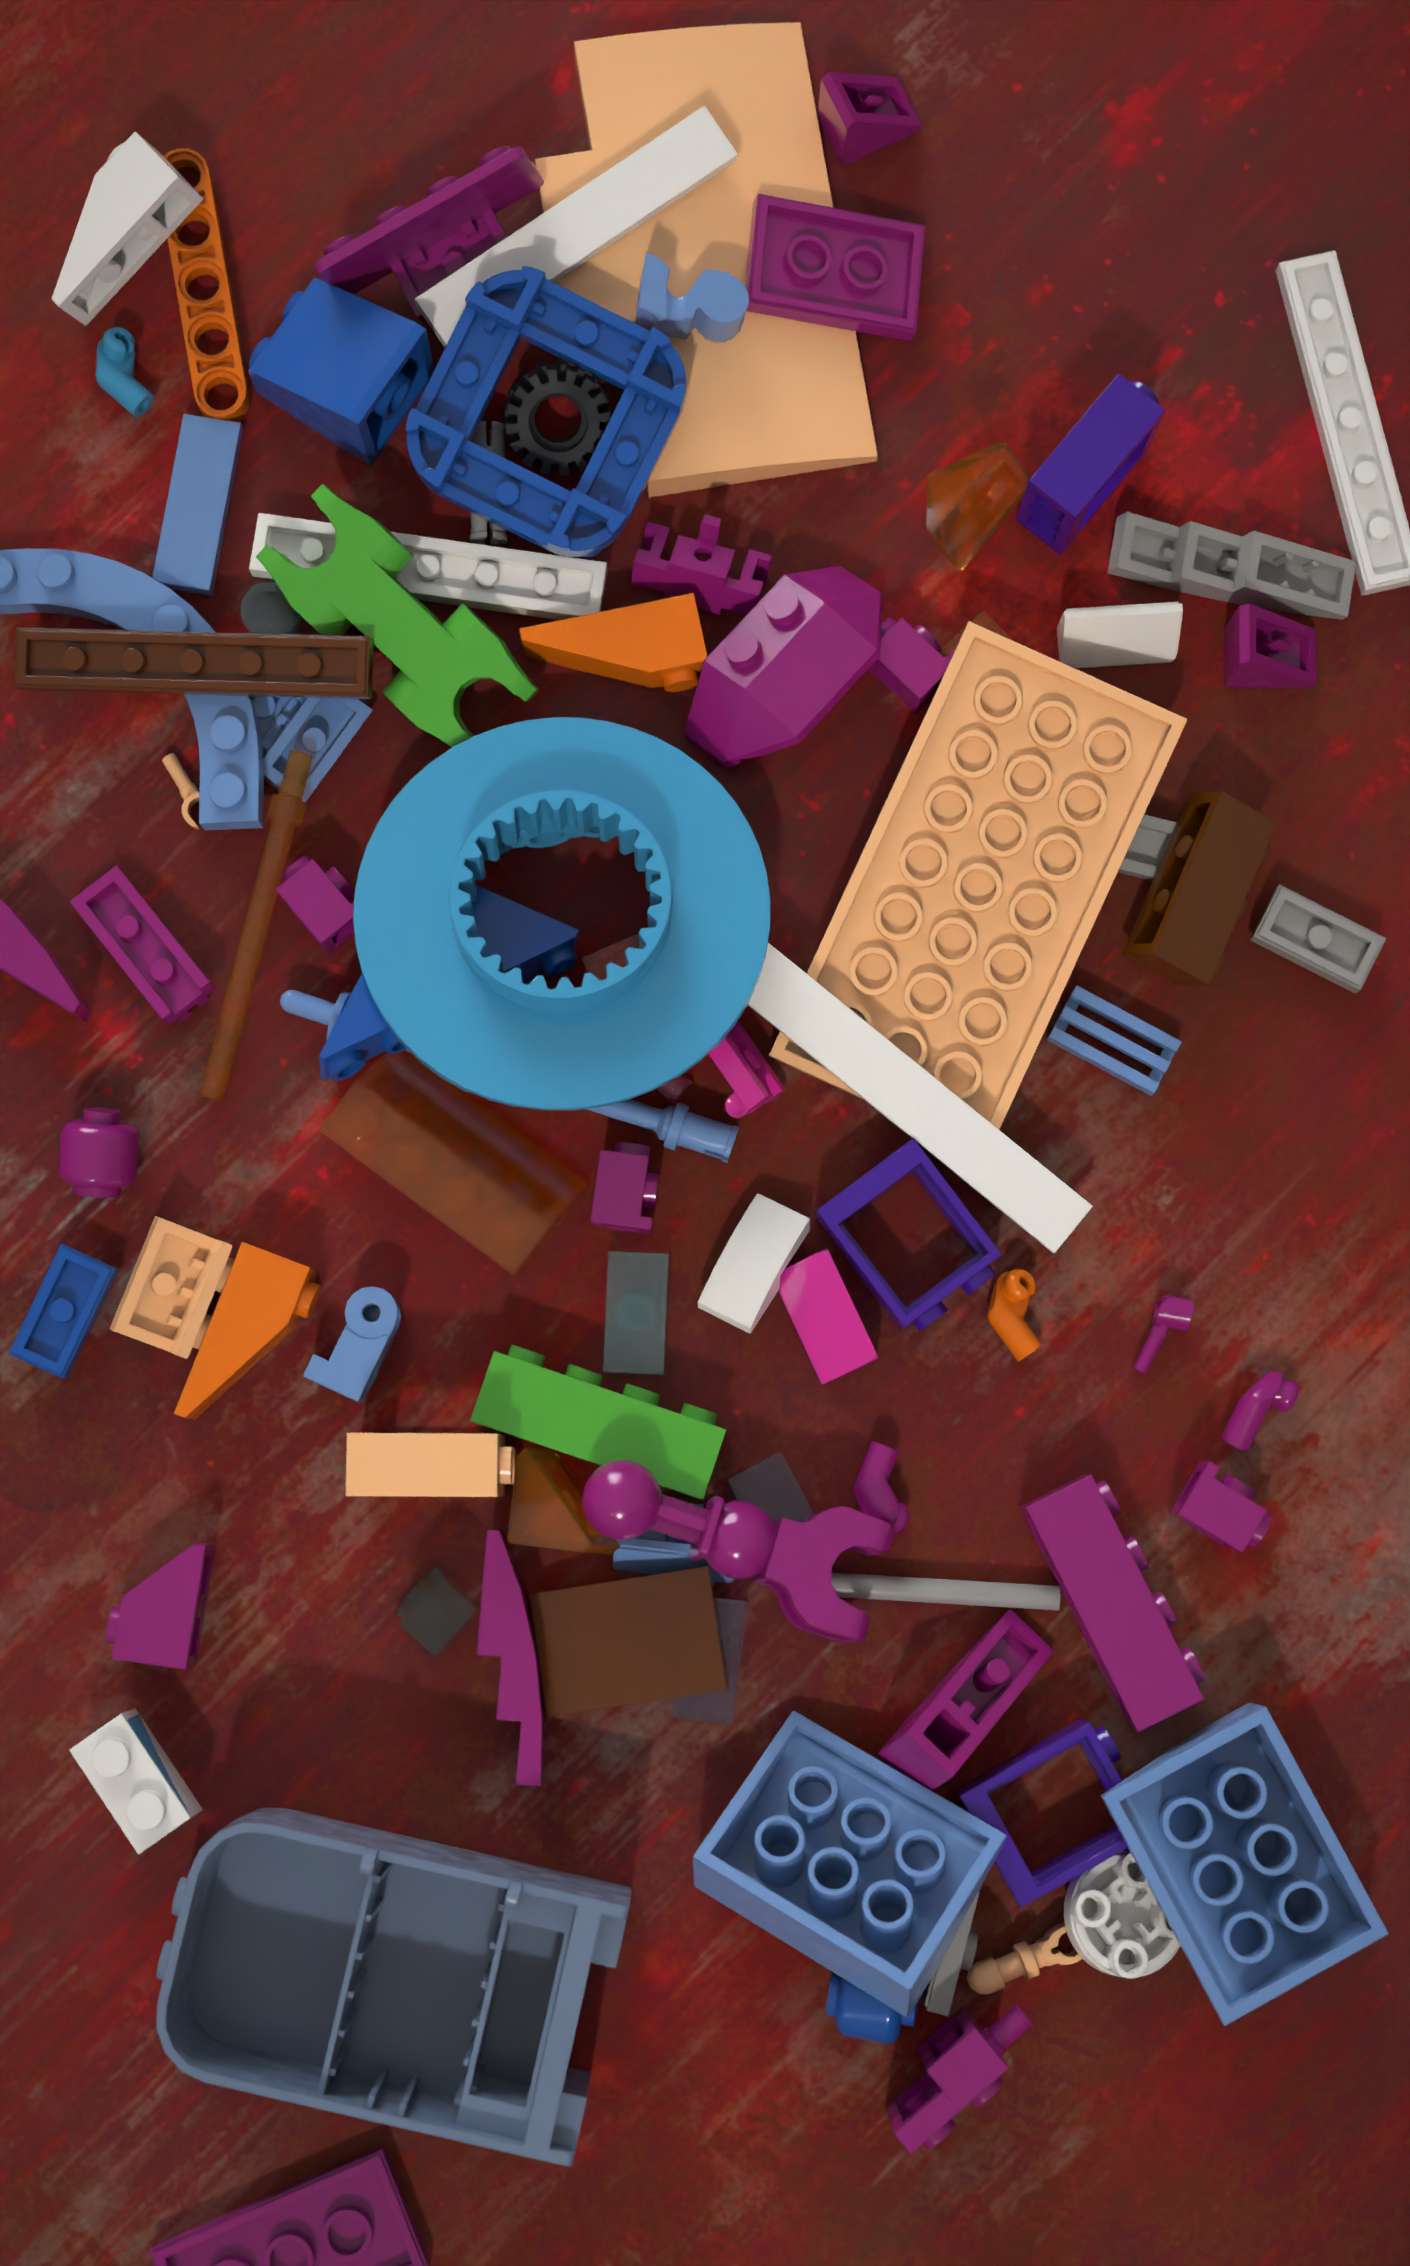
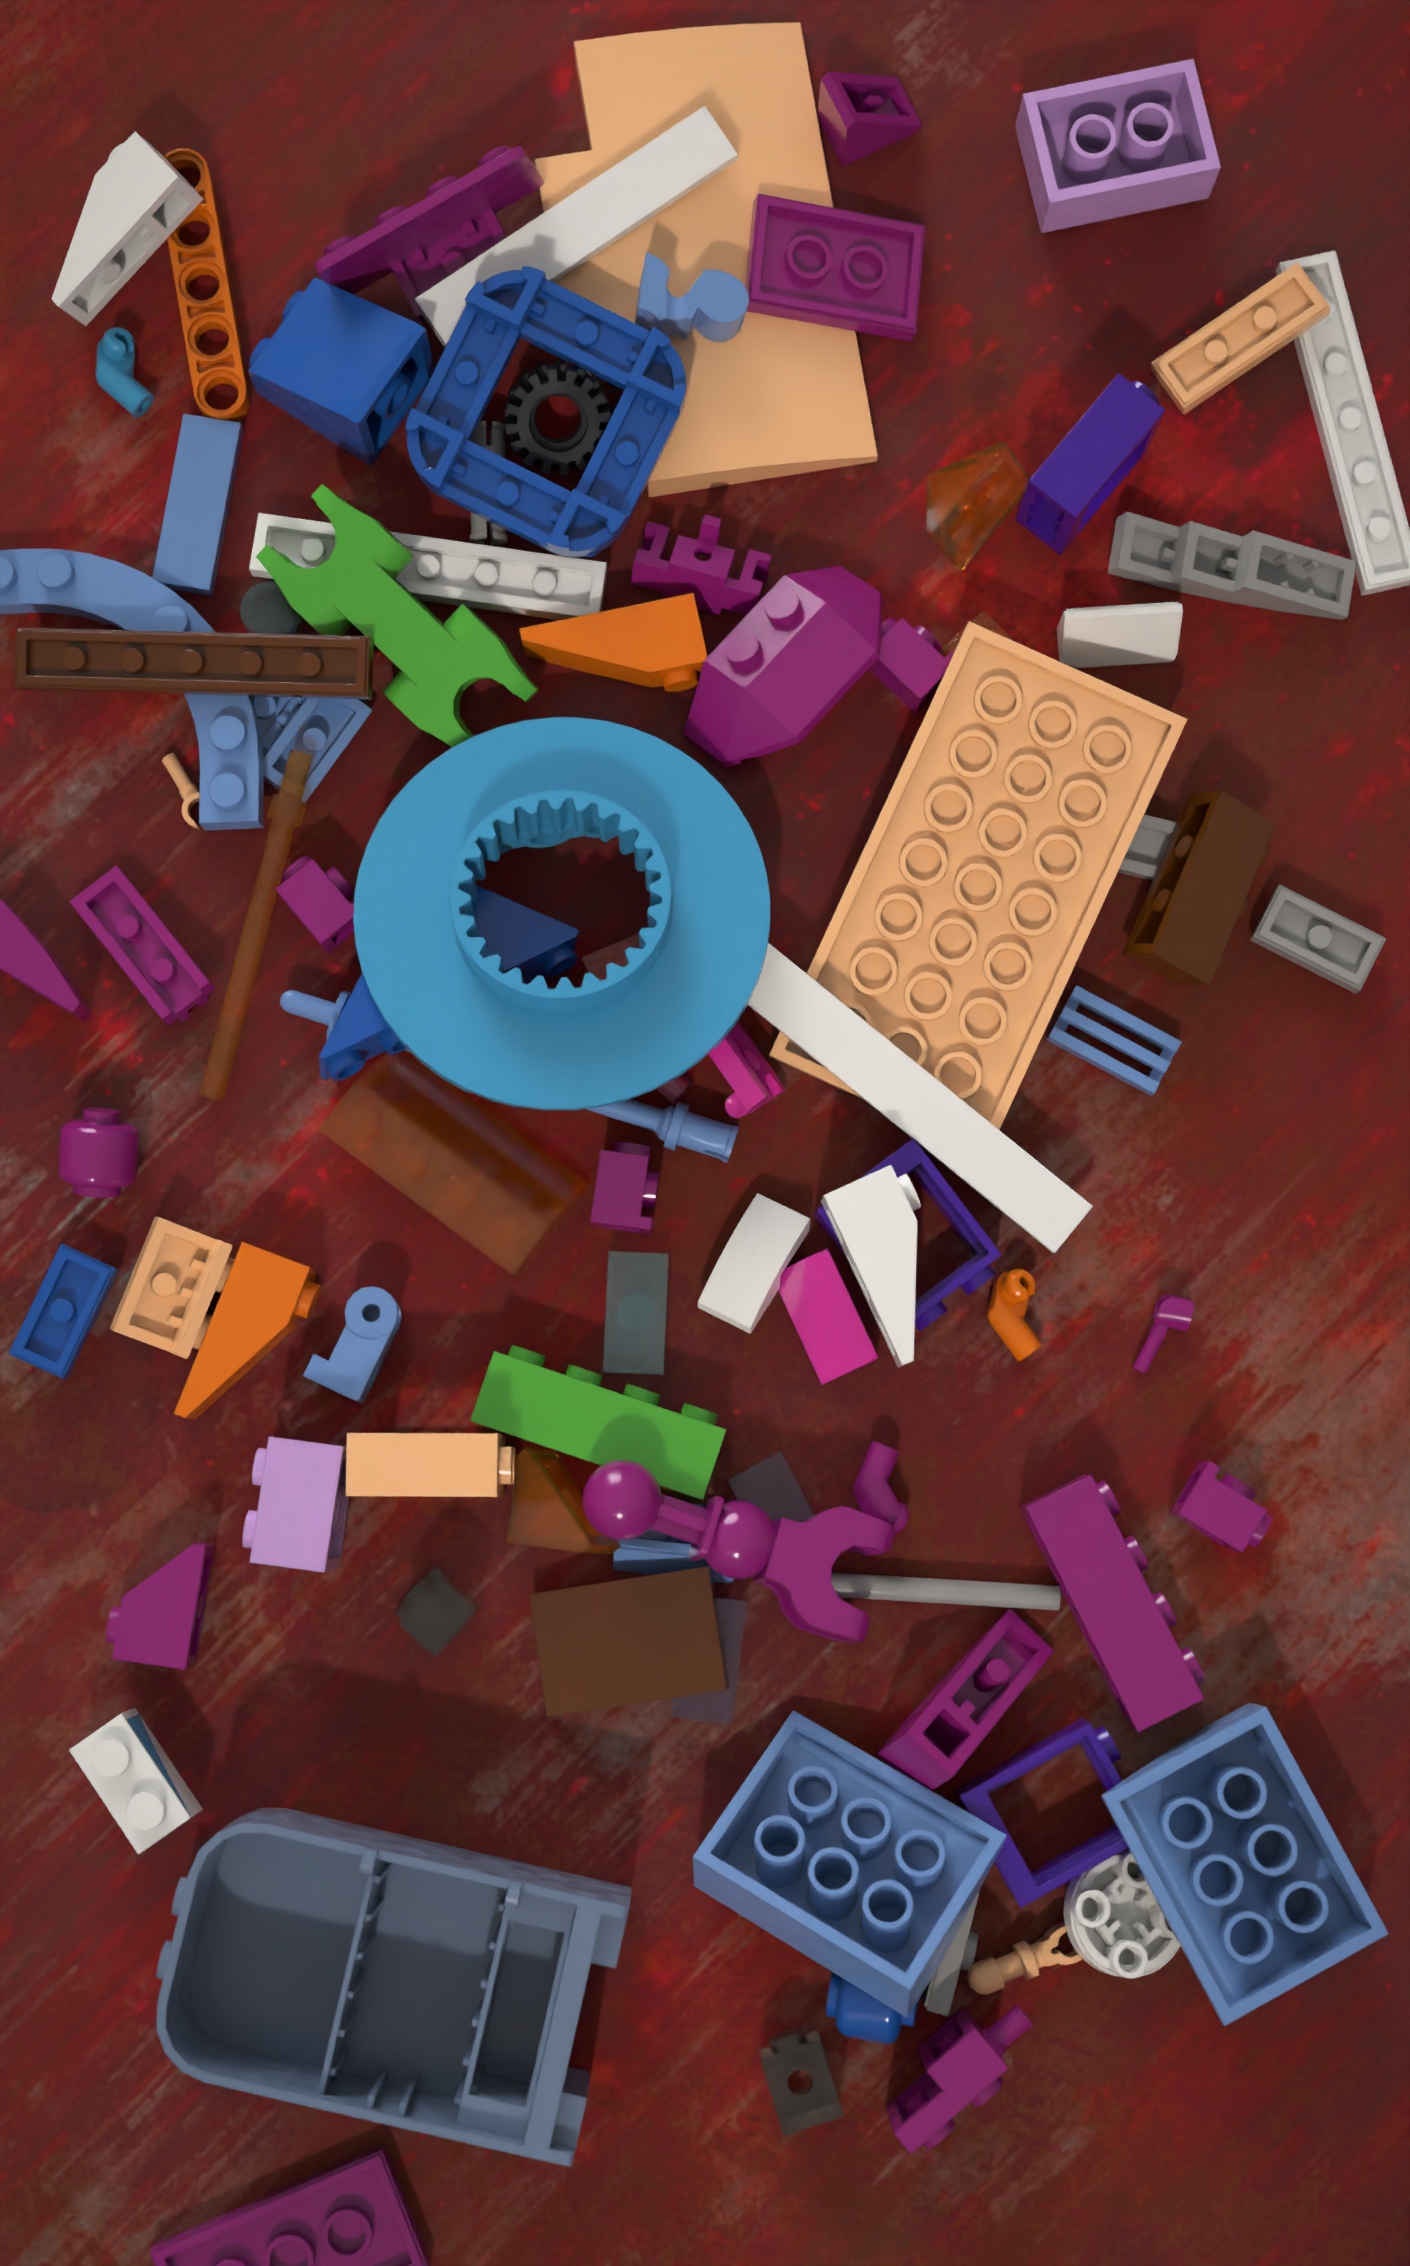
(299, 1505): none -> lavender brick
(509, 1633): magenta slope -> none
(805, 2107): none -> clear smoke brick
(880, 1242): none -> white slope
(1117, 145): none -> lavender brick
(1240, 338): none -> light nougat tile
(1254, 1405): magenta arm -> none
(1268, 651): magenta slope -> none

